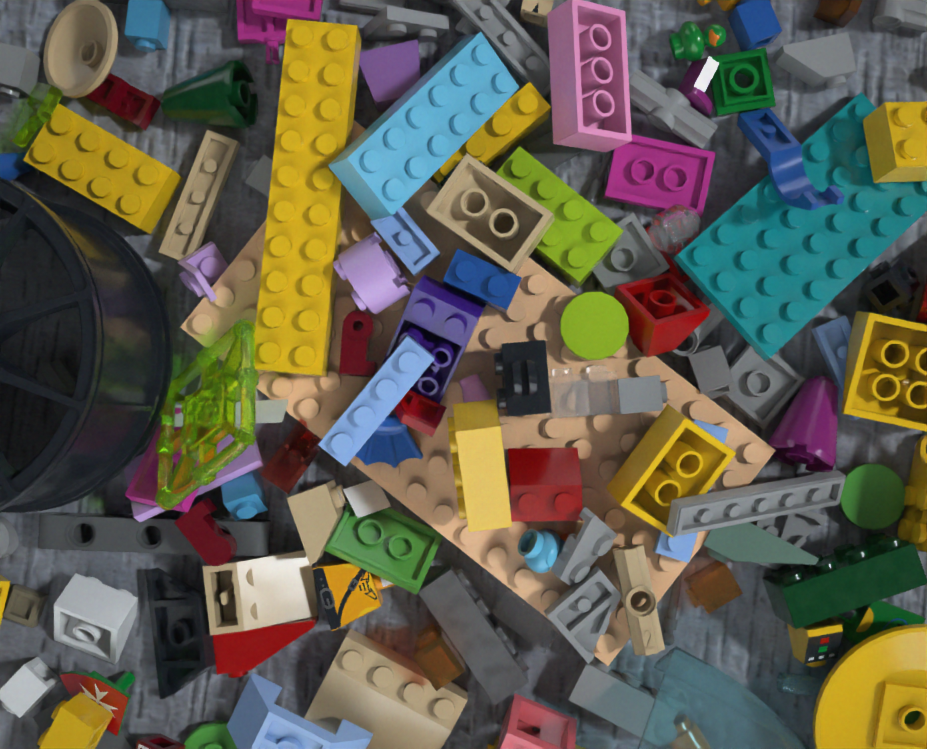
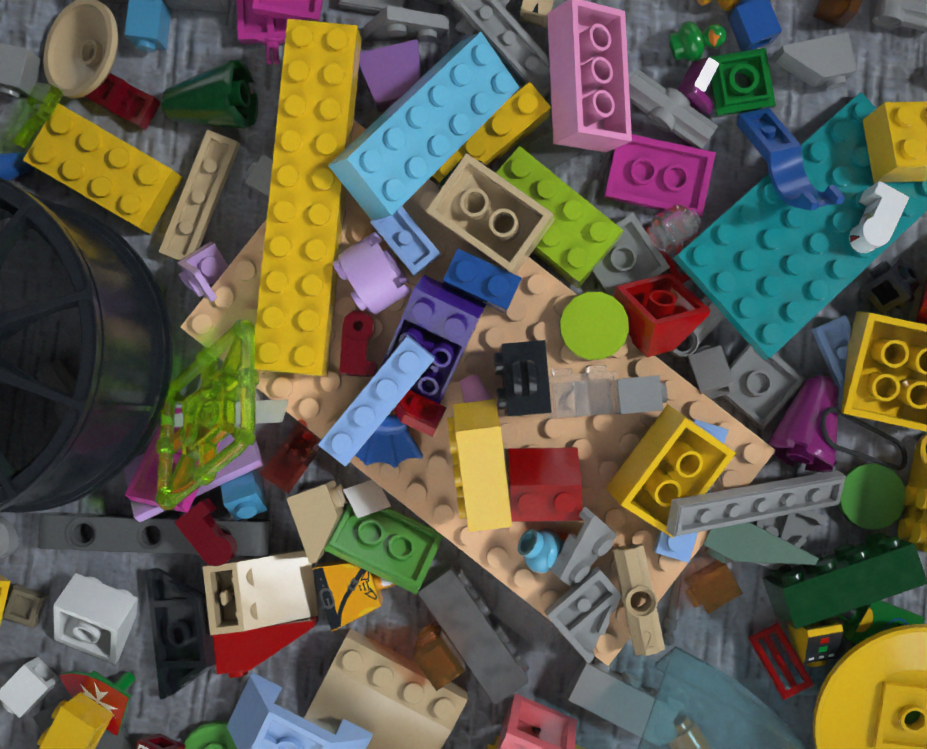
(794, 687): none -> red tile
(869, 427): none -> black piece
(879, 219): none -> white leg

